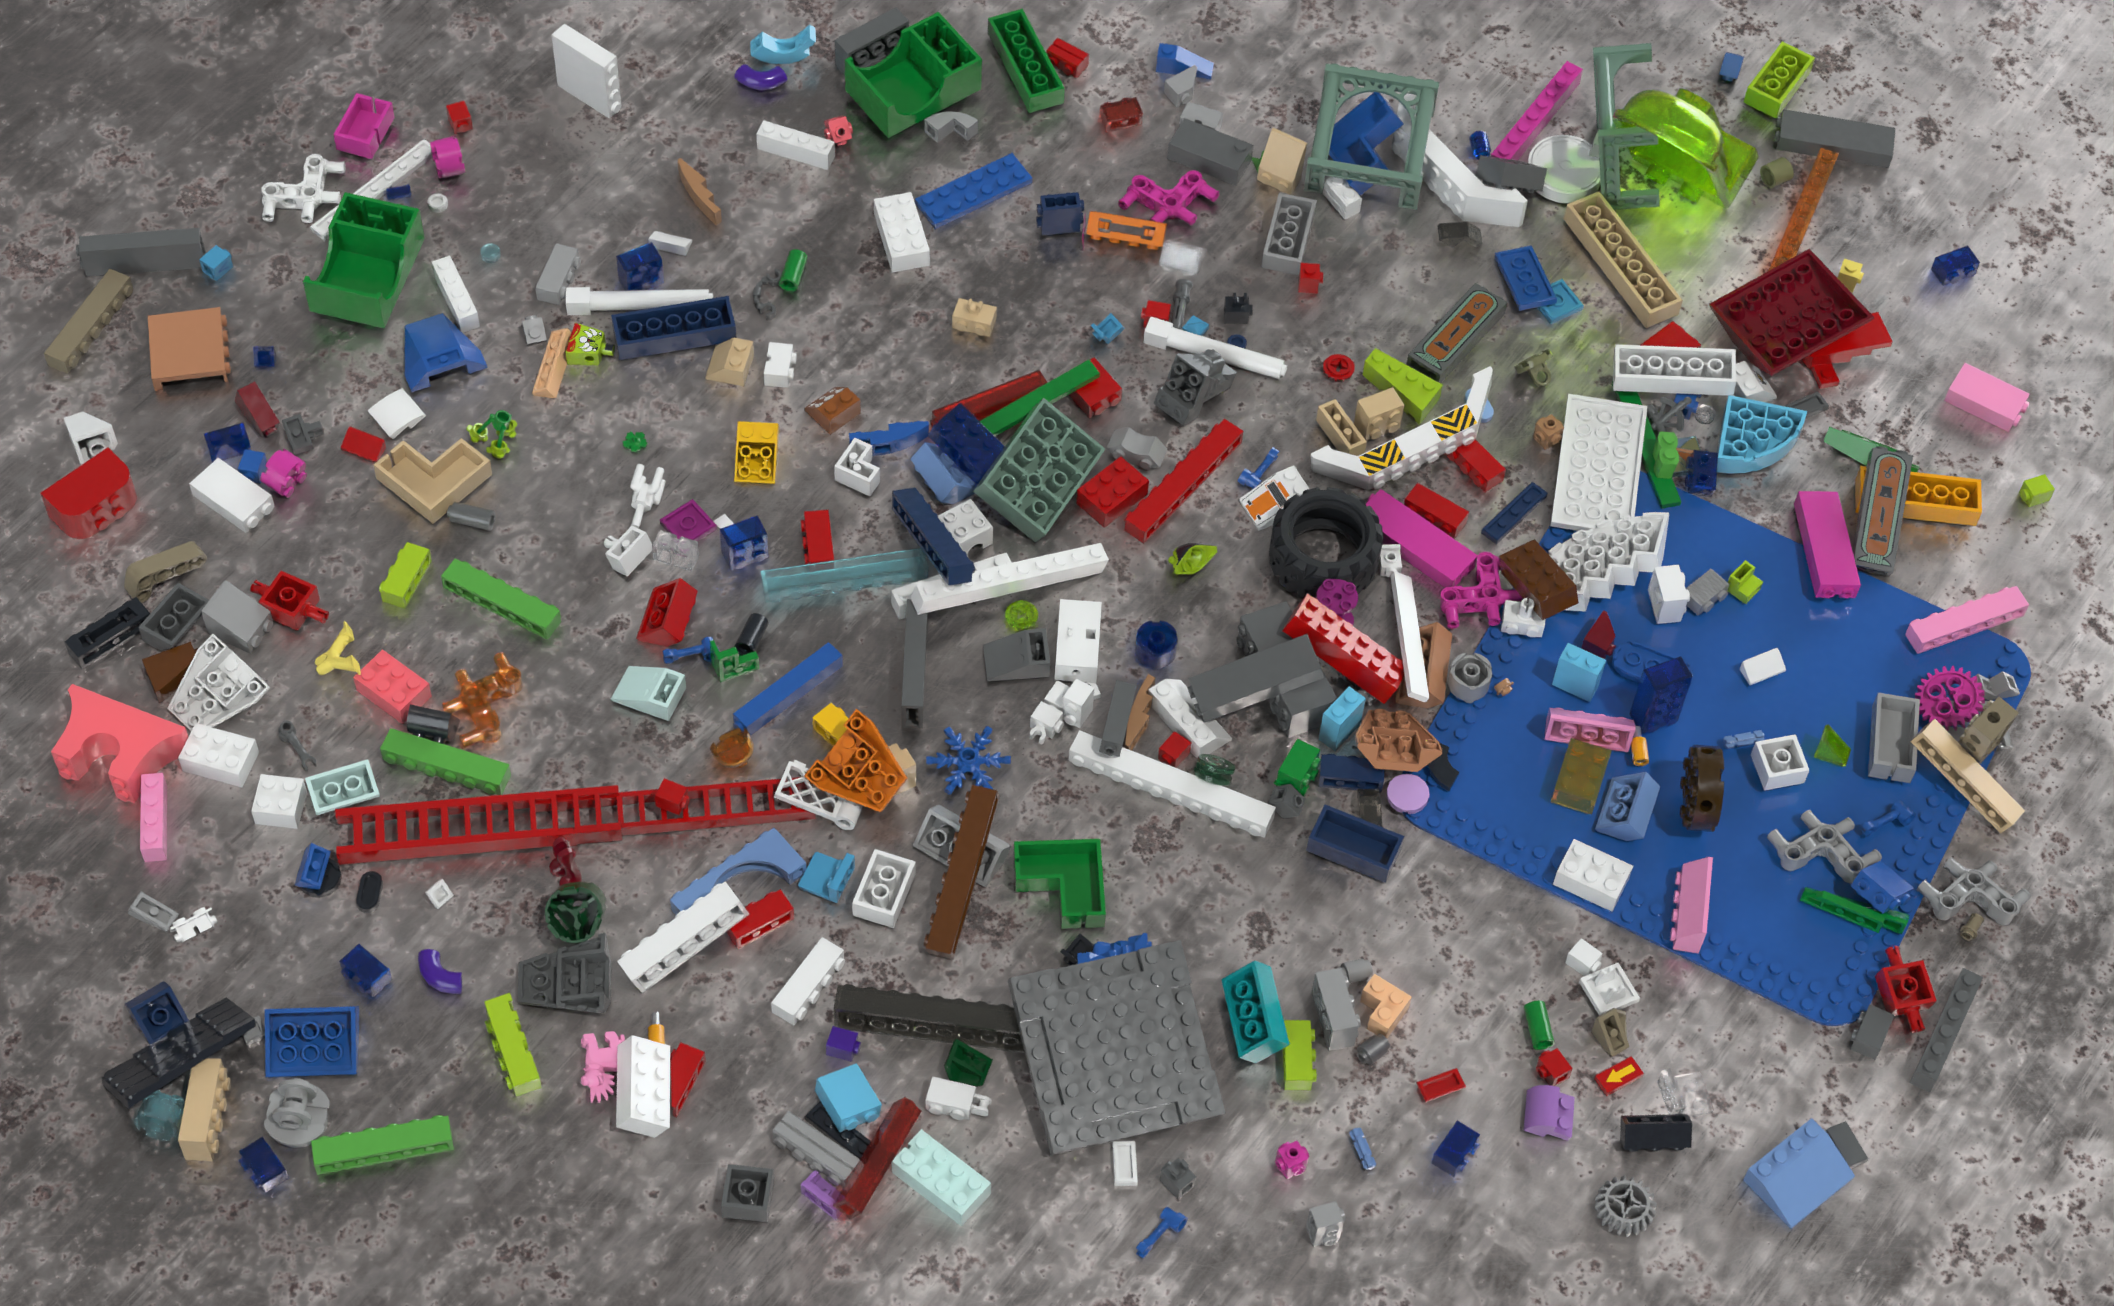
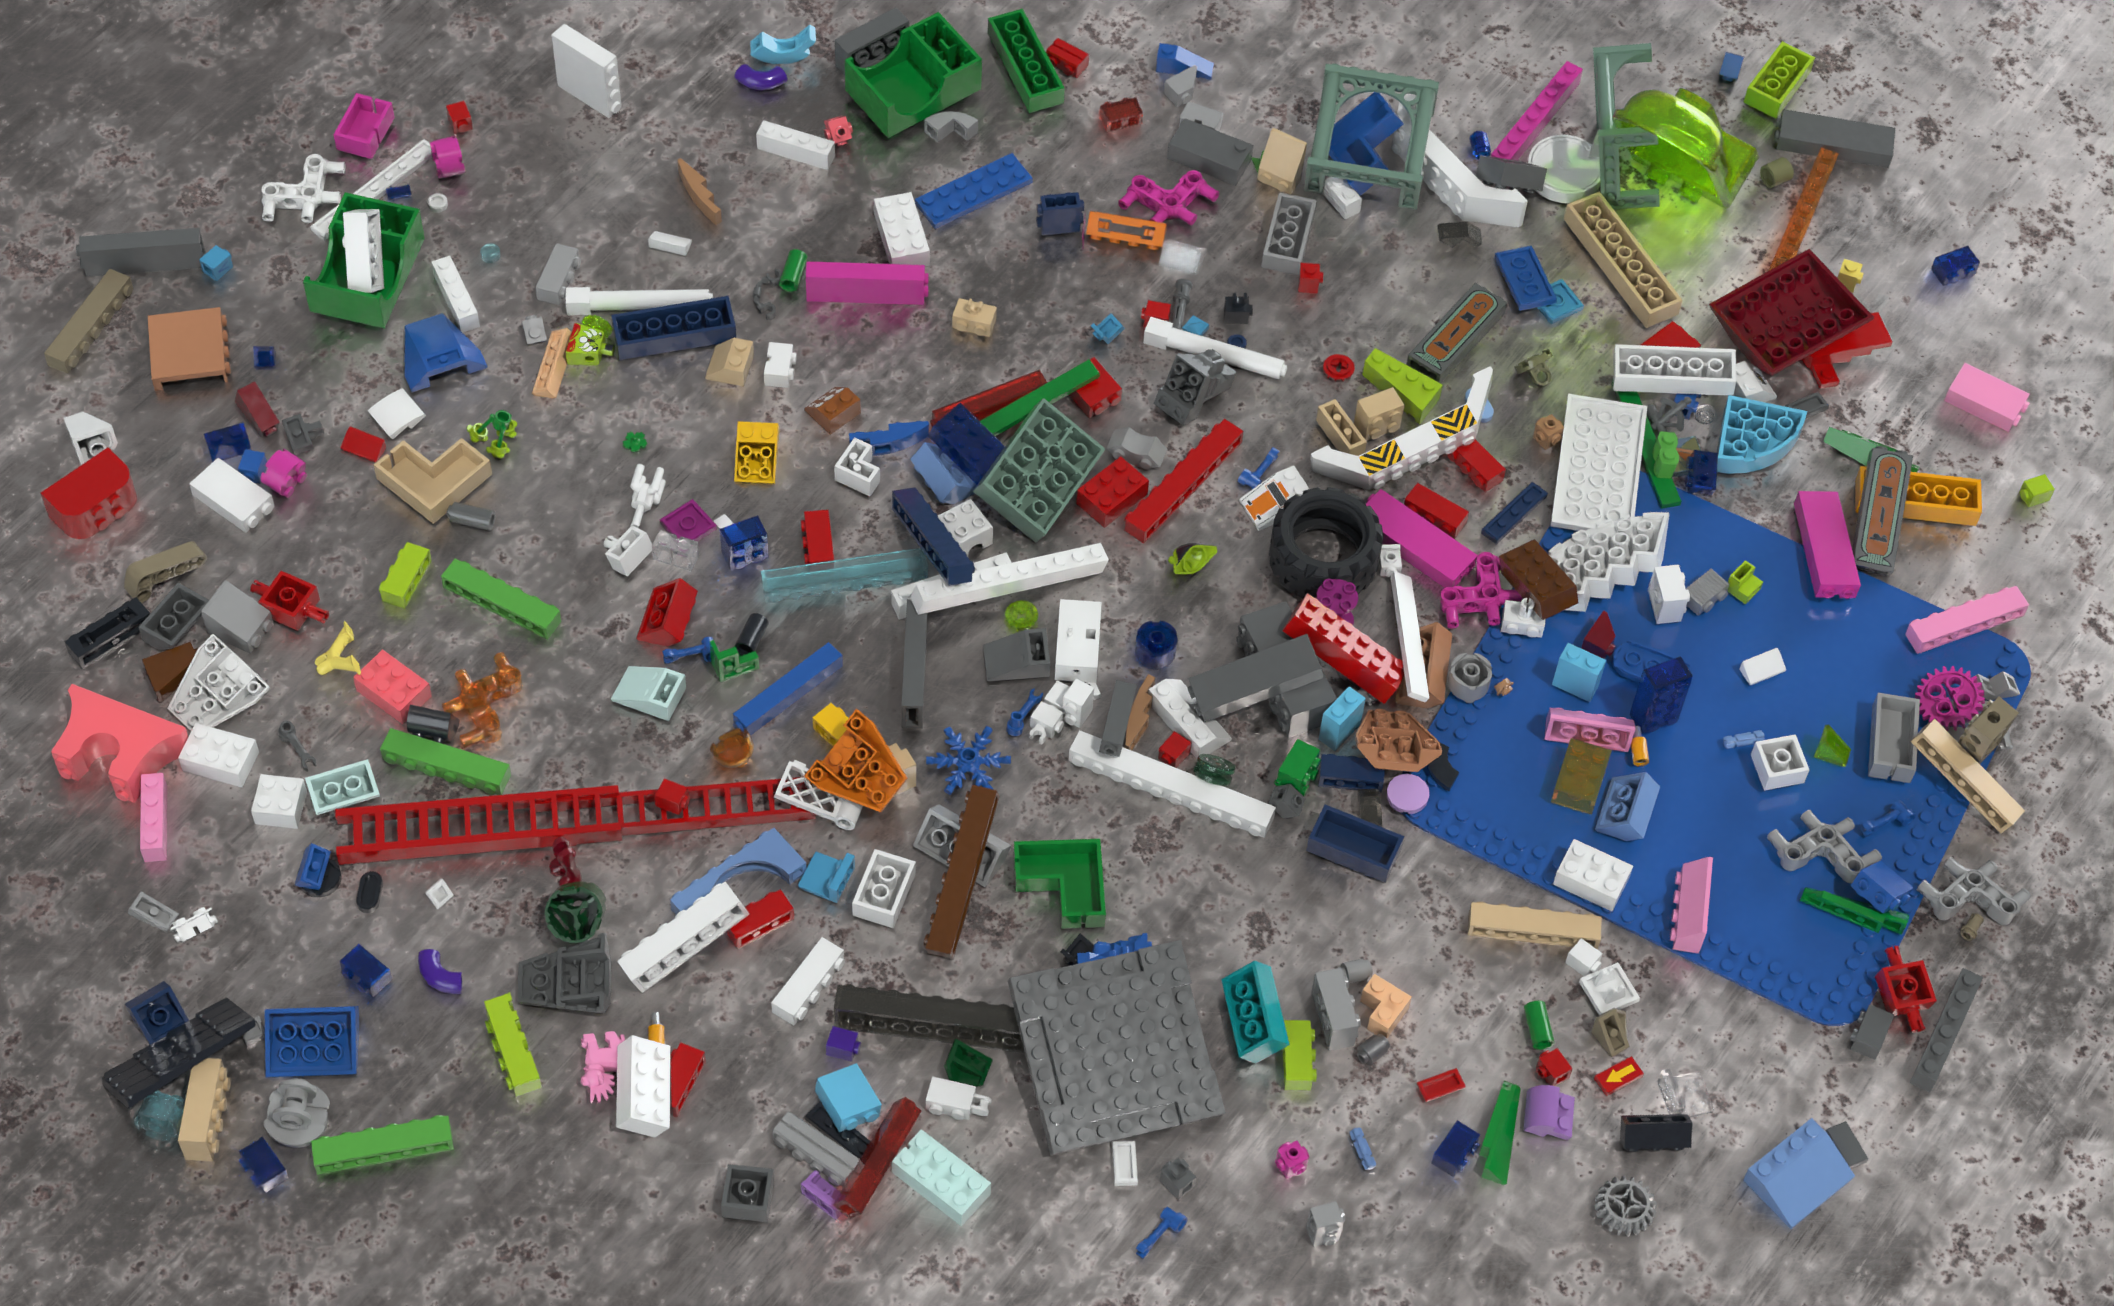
(363, 250): none -> white brick
(598, 323): none -> clear neon green gear
(640, 268): clear blue brick -> none
(866, 283): none -> dark pink brick
(1015, 724): none -> blue brick
(1500, 1134): none -> green wedge
(1533, 925): none -> tan brick
(1702, 788): dark brown brick -> none

